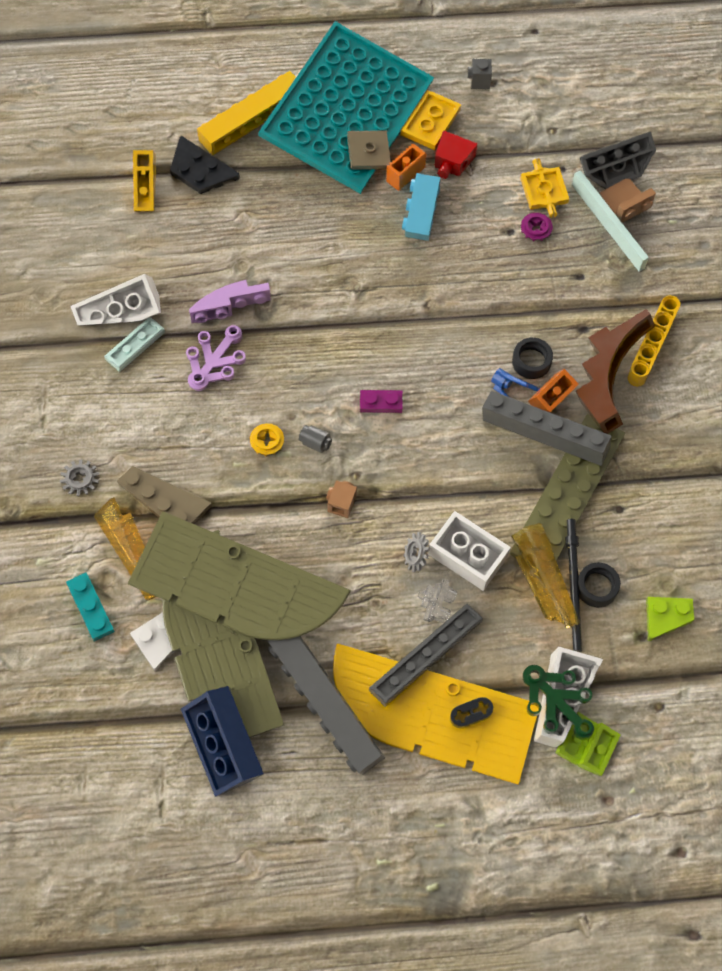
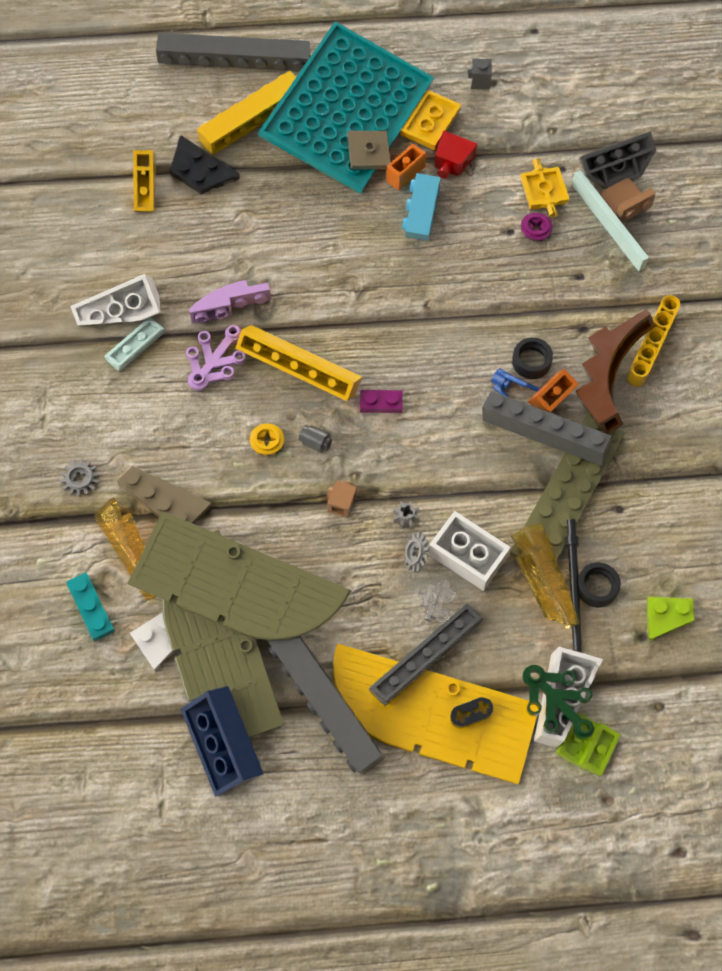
(232, 51): none -> dark grey brick
(298, 362): none -> yellow brick
(412, 516): none -> light grey gear

